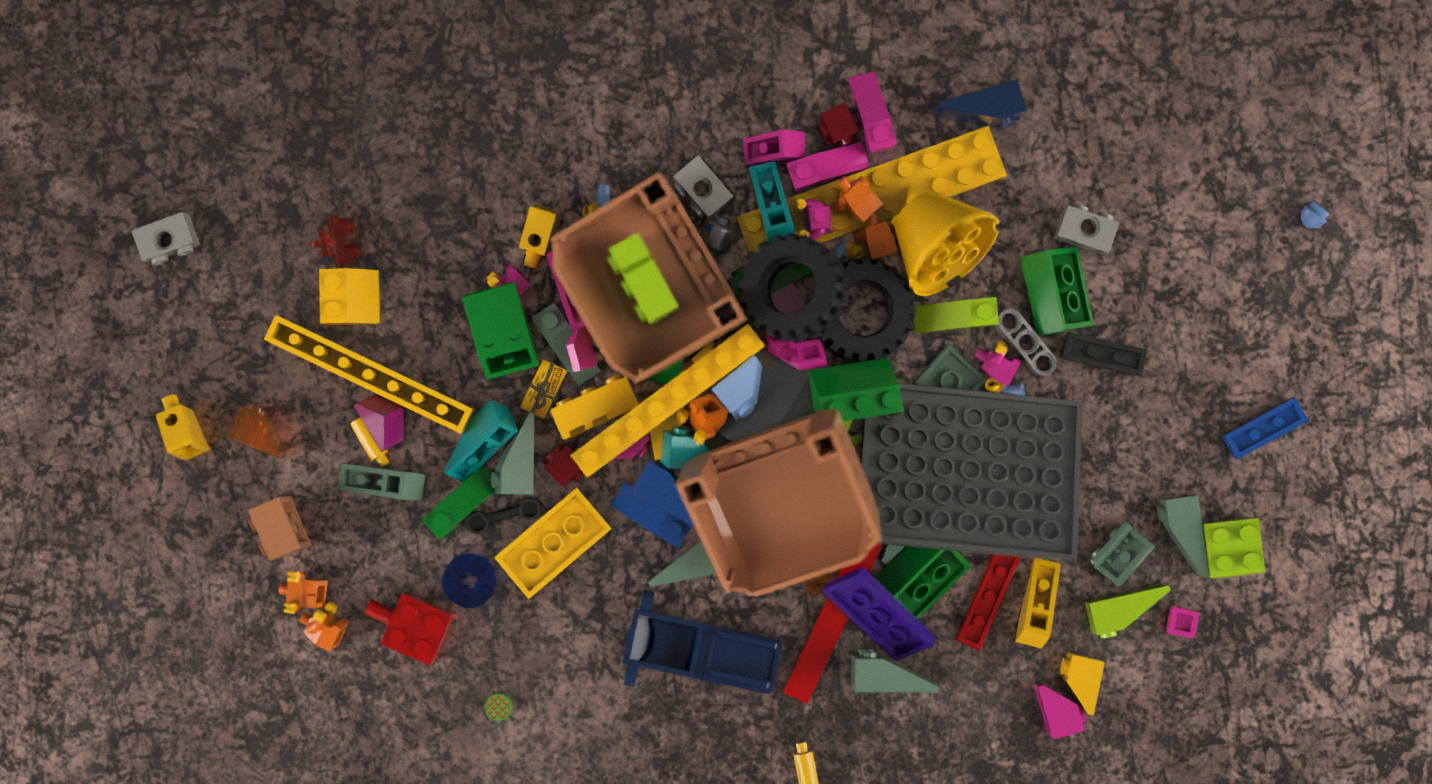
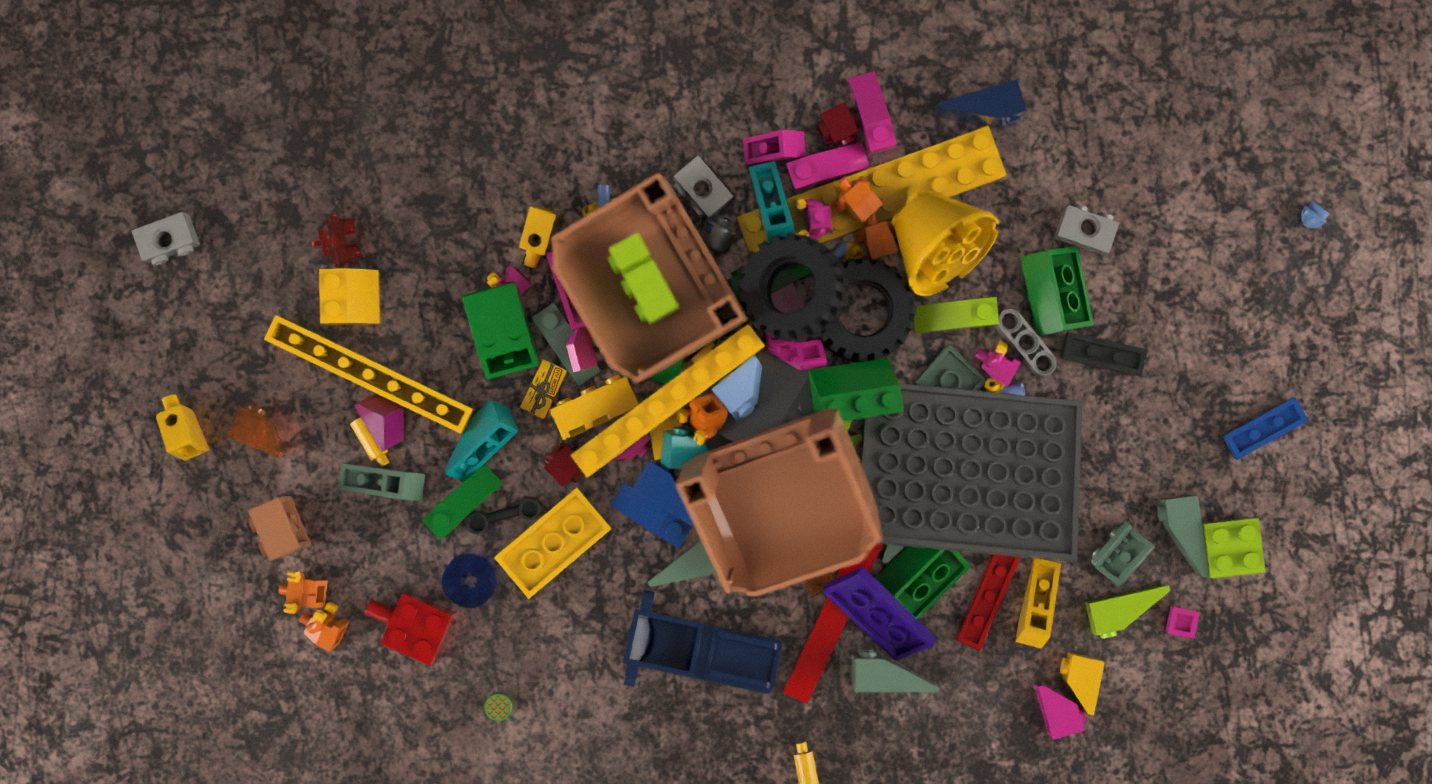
(516, 465): sand green slope -> none

